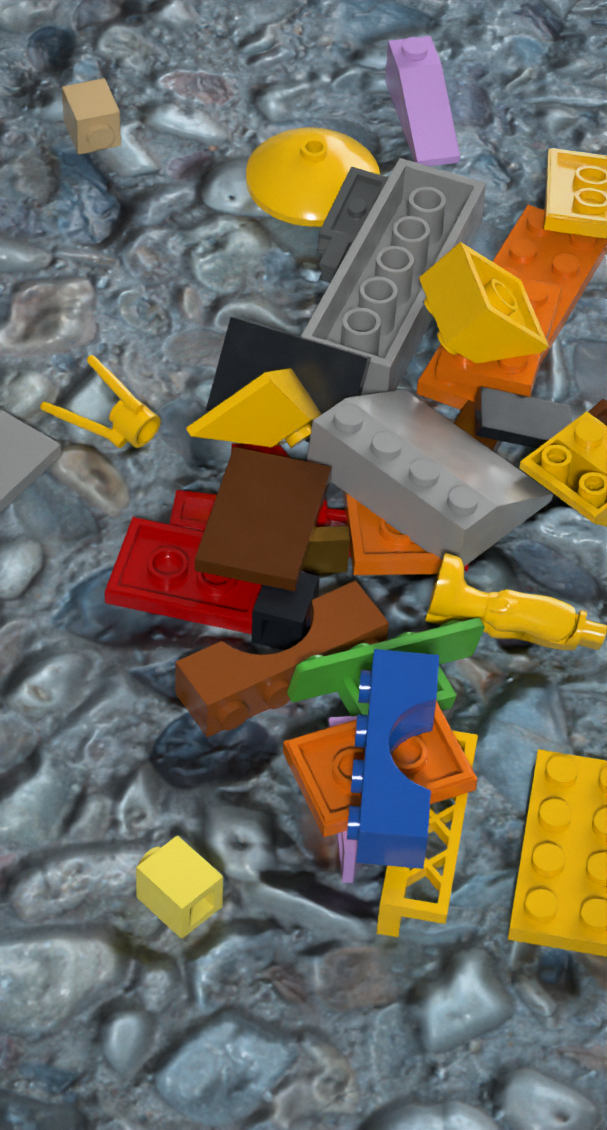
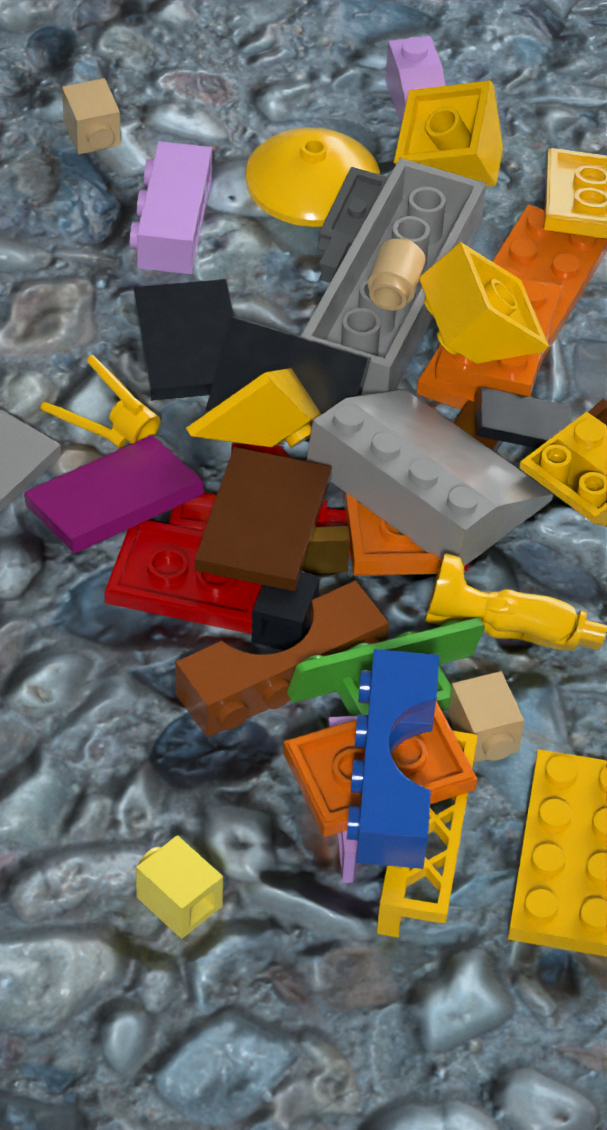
(113, 493): none -> magenta tile
(172, 207): none -> lavender brick
(182, 335): none -> black tile
(395, 274): none -> tan brick
(453, 130): none -> yellow slope
(490, 711): none -> tan brick

